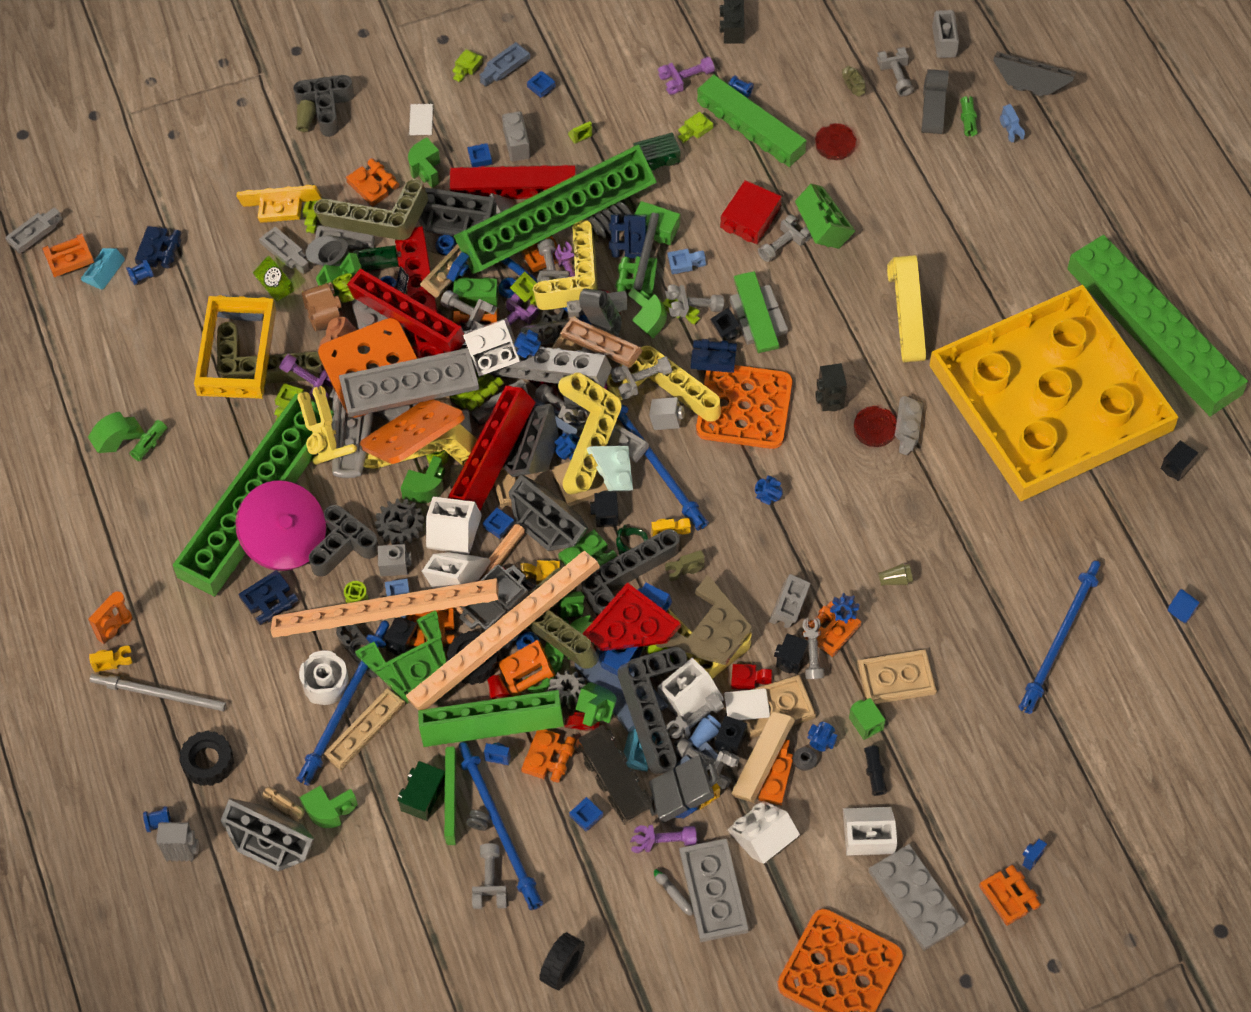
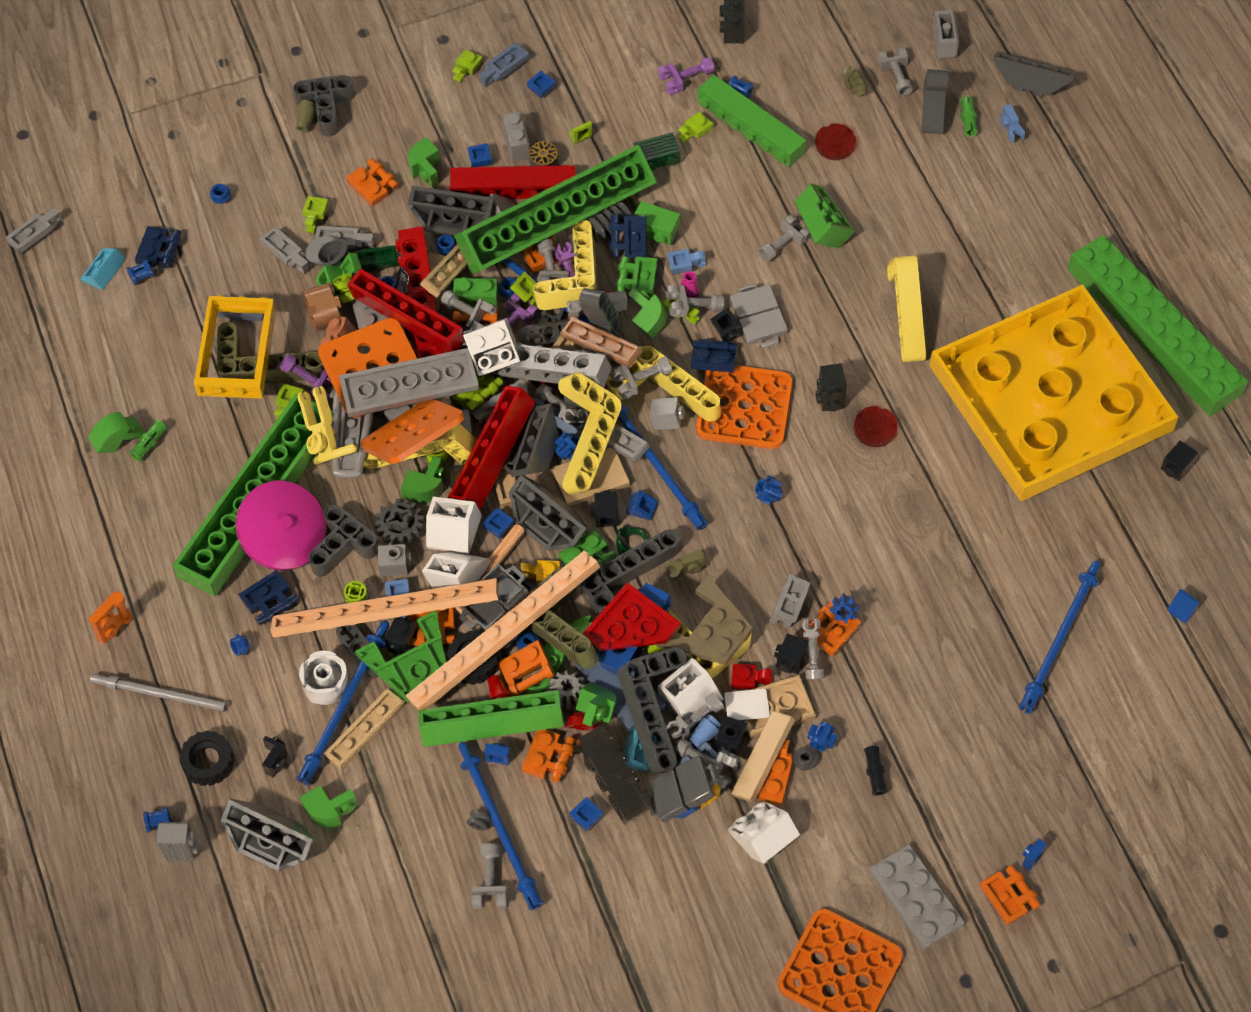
(68, 255): orange plate -> none
(107, 660): yellow plate -> none
(217, 190): none -> blue plate
(239, 645): none -> blue plate
(273, 279): clear neon green slope -> none
(276, 758): none -> black bracket
(279, 203): yellow bracket -> none
(283, 803): tan axle -> none
(374, 221): olive beam -> none
(421, 119): white sticker -> none
(422, 790): dark green brick -> none
(450, 796): bright green tile -> none
(458, 267): blue plate -> none
(527, 344): blue gear -> none
(543, 155): none -> wheel
(562, 961): black tyre -> none
(571, 605): bright green tile -> none
(613, 466): light aqua wing -> none
(641, 505): none -> blue slope
(646, 252): dark grey bar -> none
(662, 879): light grey piece -> none
(681, 526): yellow plate -> none
(688, 836): medium lavender bar -> none
(691, 285): none -> dark pink cone
(713, 890): light grey plate -> none
(750, 212): red brick -> none
(756, 312): bright green tile -> none
(866, 718): bright green brick -> none
(869, 831): white slope -> none
(896, 677): tan tile -> none
(897, 575): olive cone -> none
(908, 423): light grey hinge -> none

